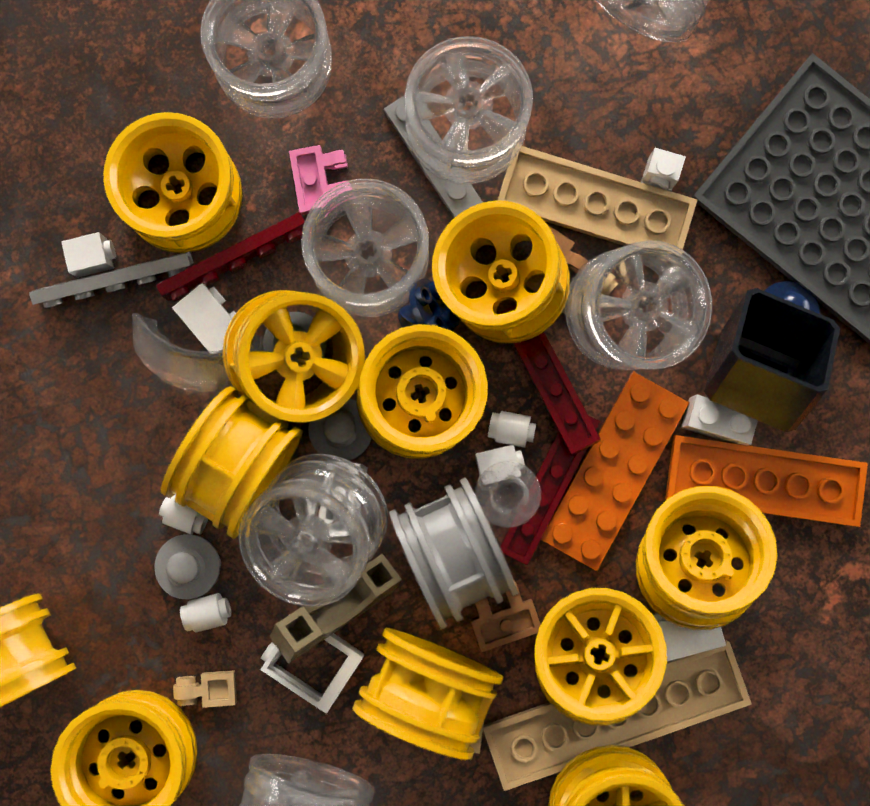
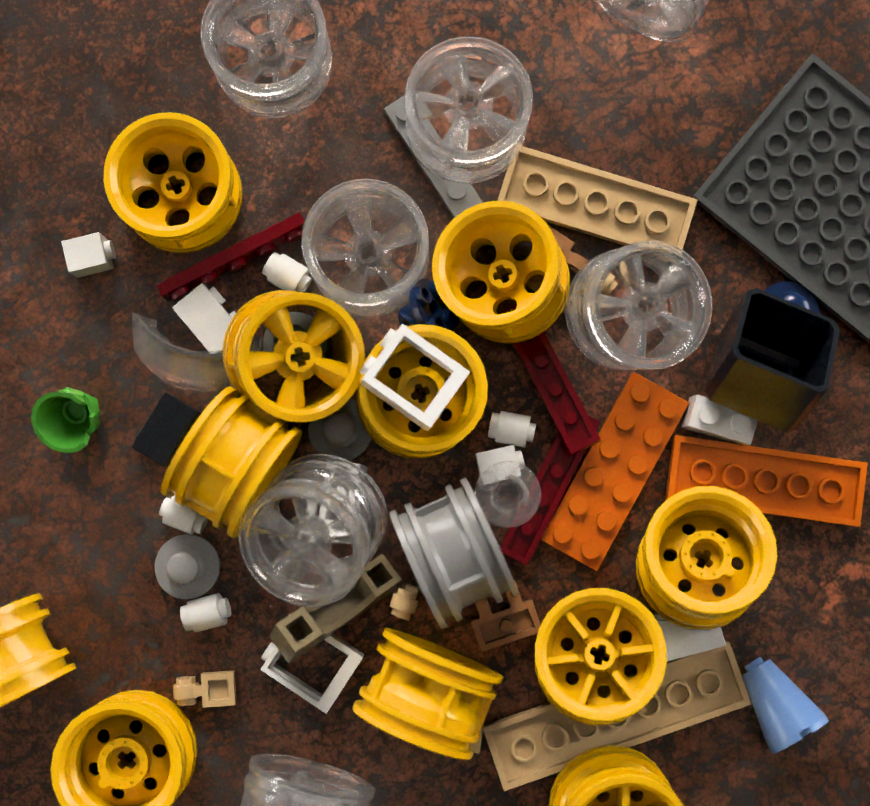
(65, 419): none -> bright green helmet
(111, 280): light grey plate -> none
(166, 429): none -> black piece
(286, 273): none -> white brick
(310, 175): bright pink plate -> none
(390, 343): none -> white window
(404, 602): none -> tan plate
(663, 169): white brick -> none
(780, 706): none -> medium blue cone

